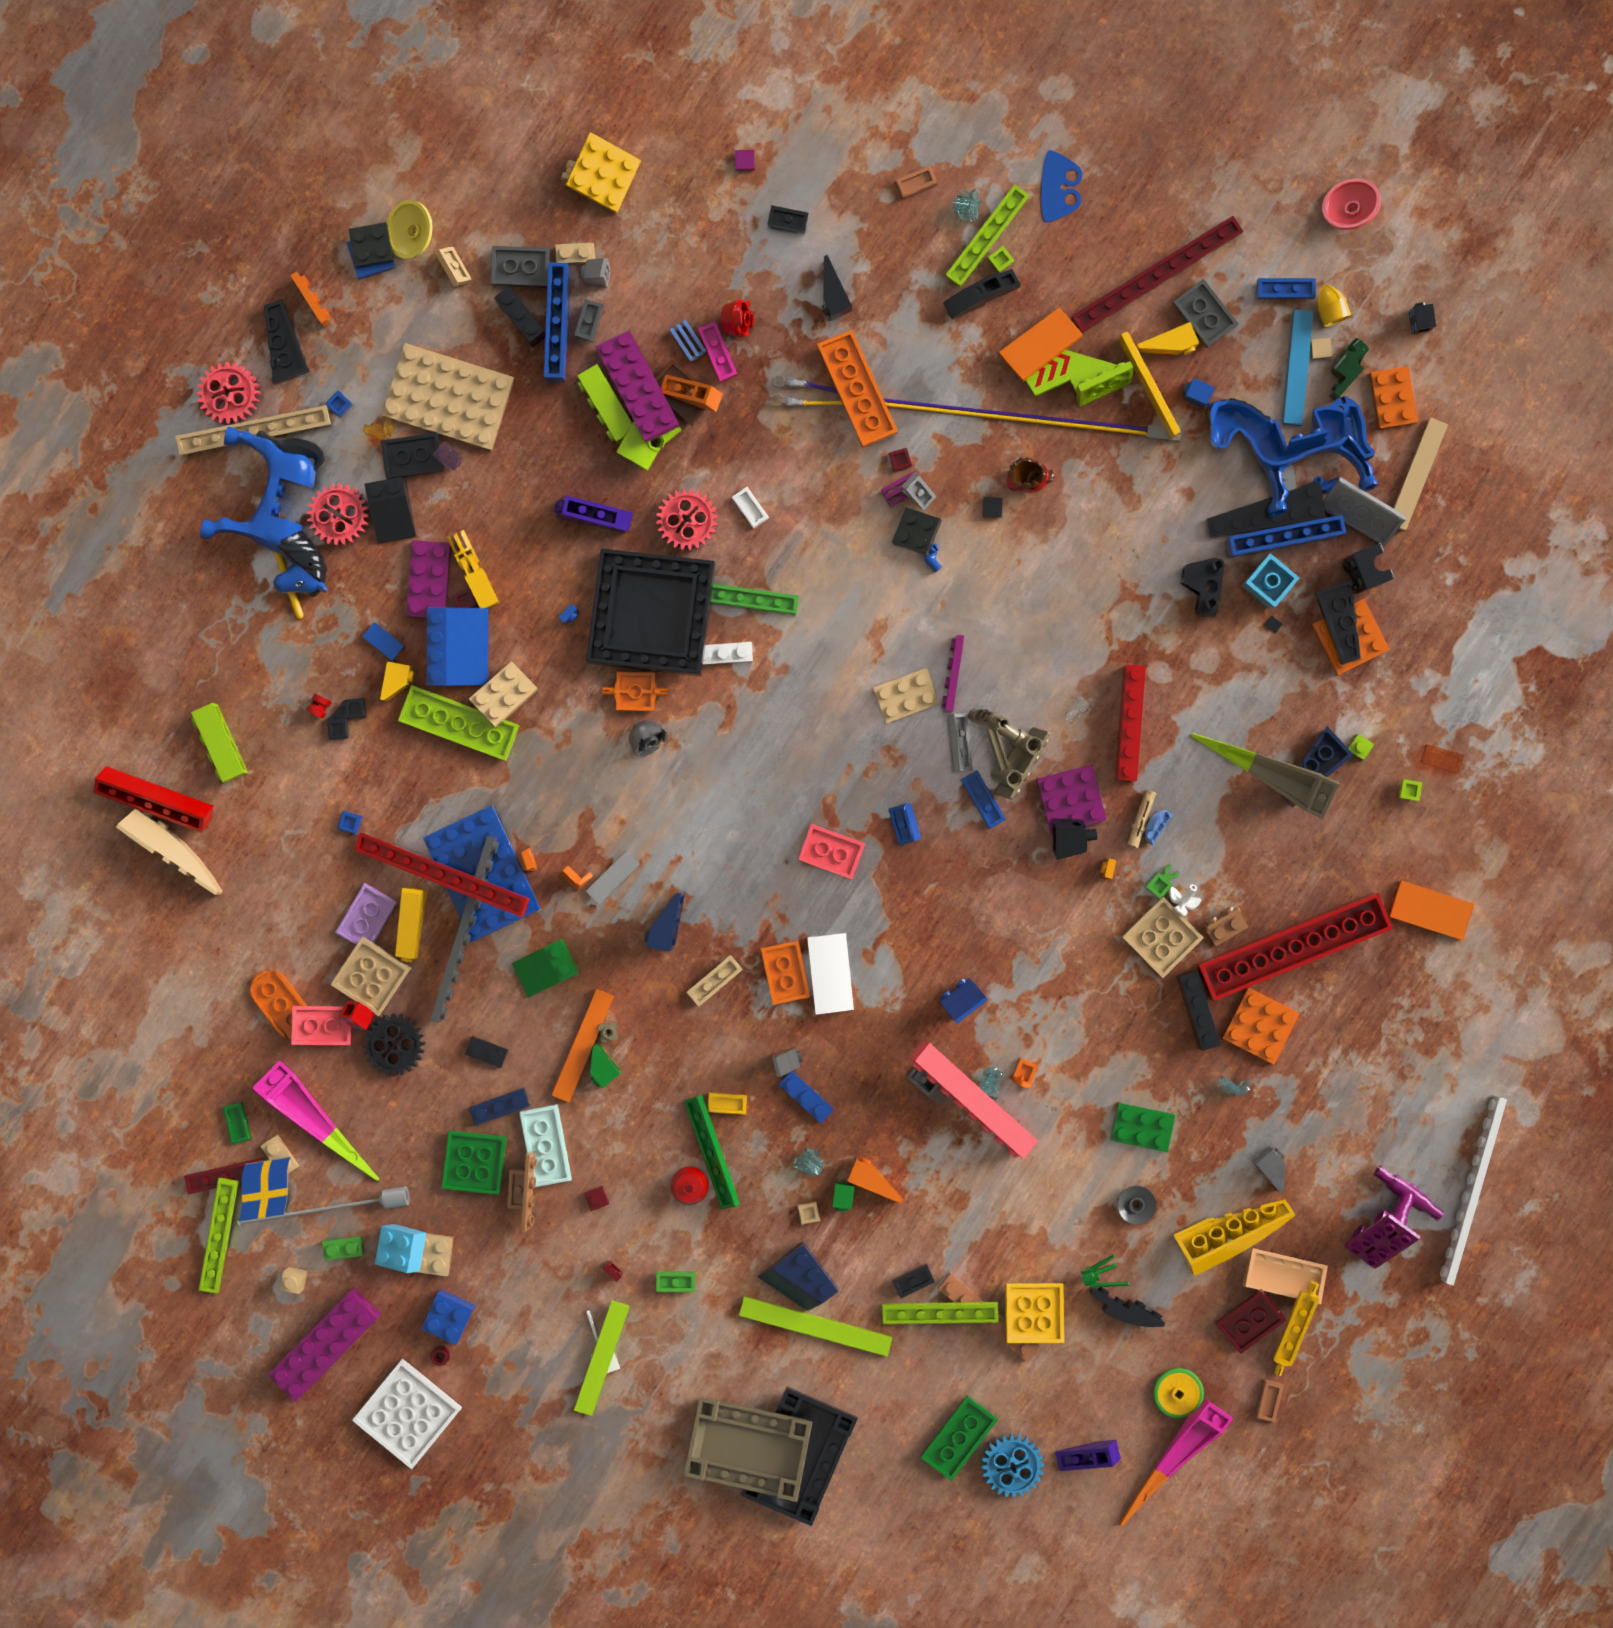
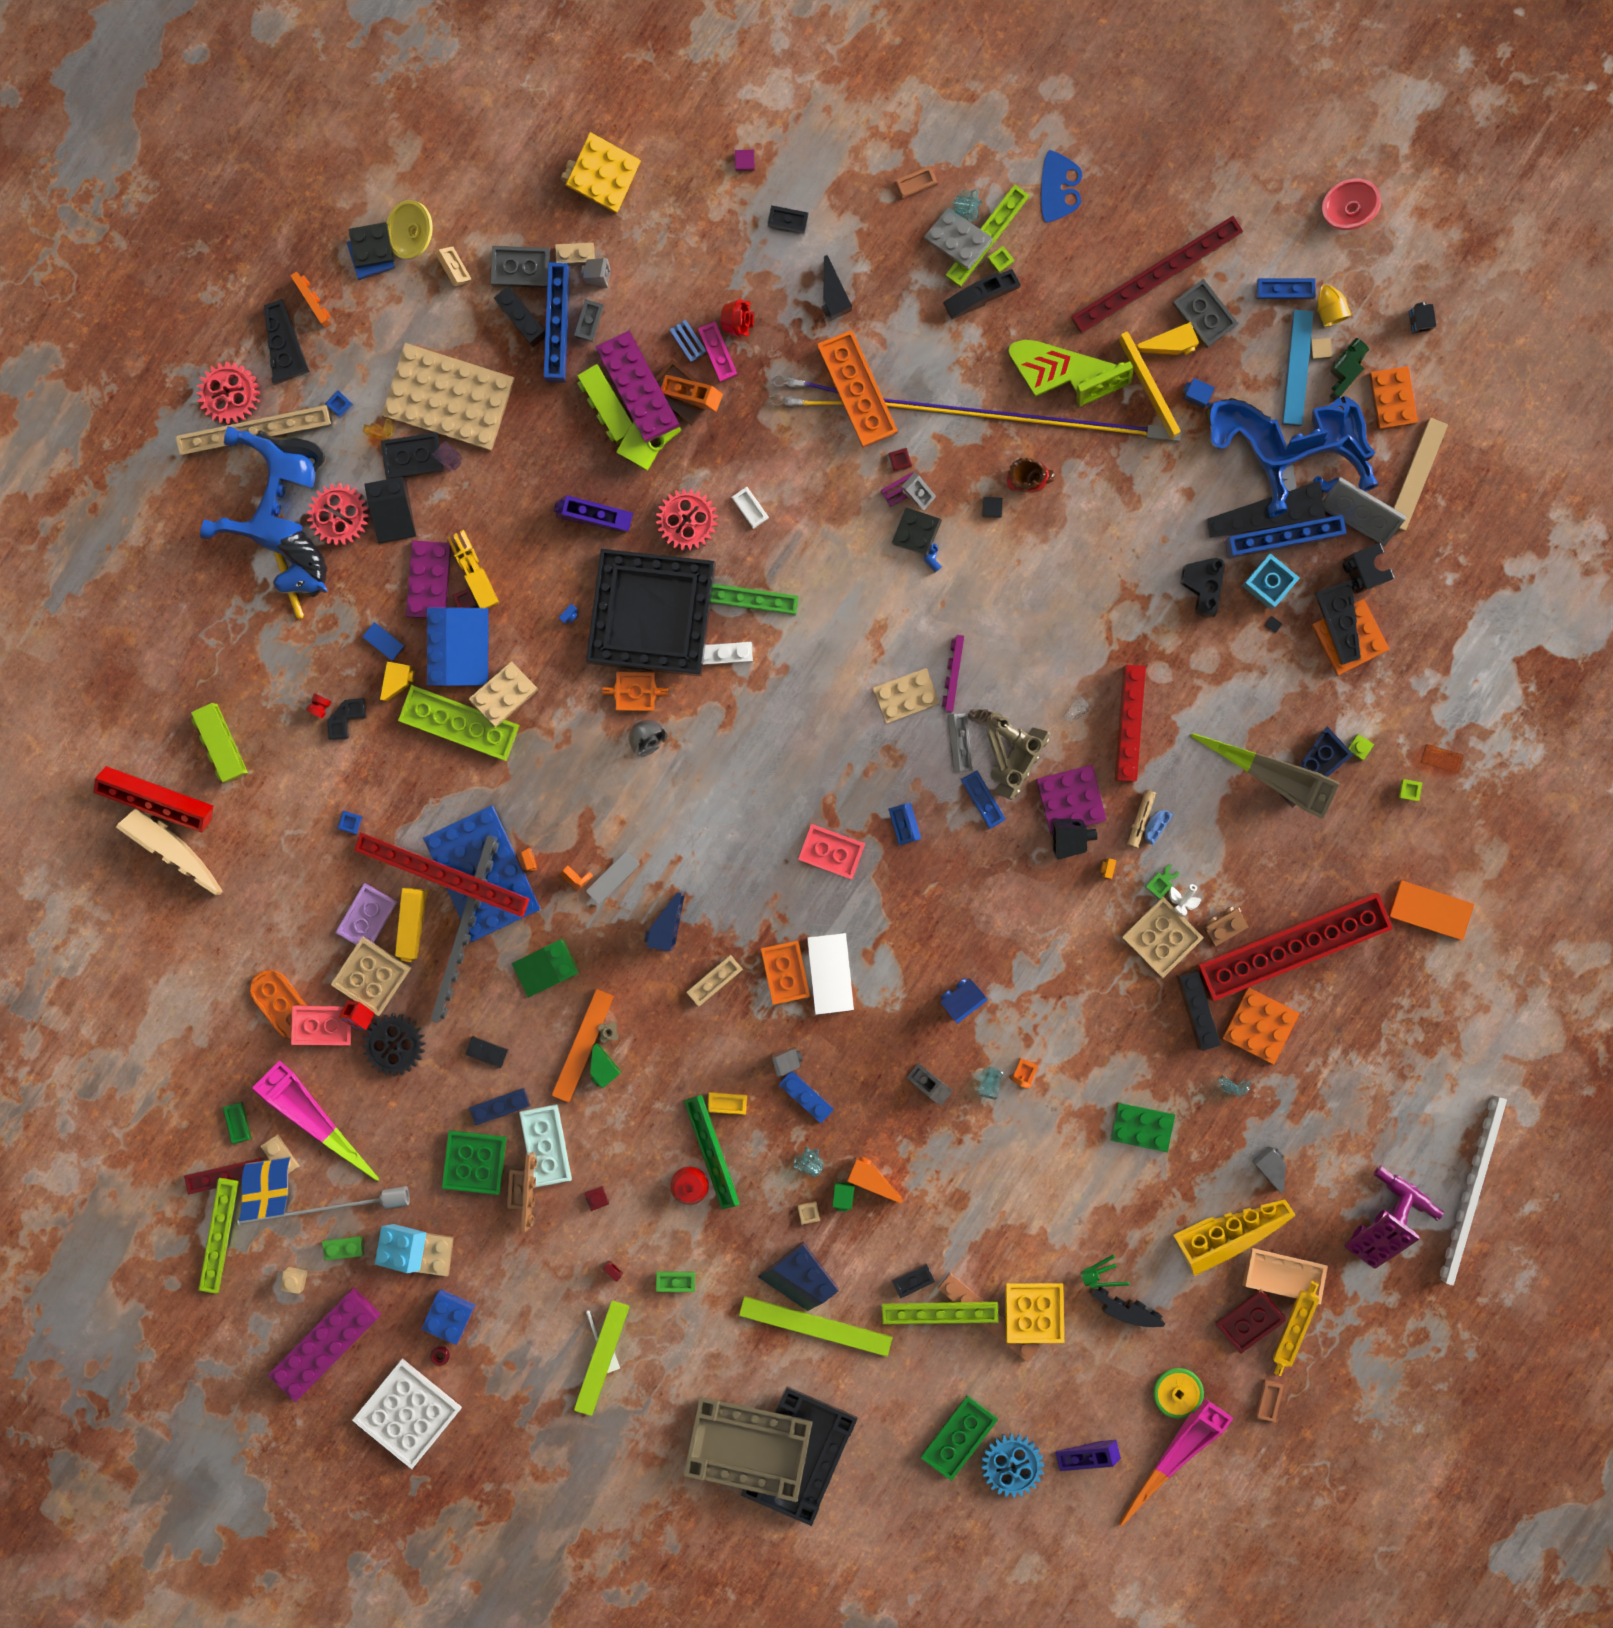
(958, 238): none -> light grey plate
(973, 1100): coral brick -> none
(1040, 344): orange tile -> none
(1139, 1214): dark grey dish -> none

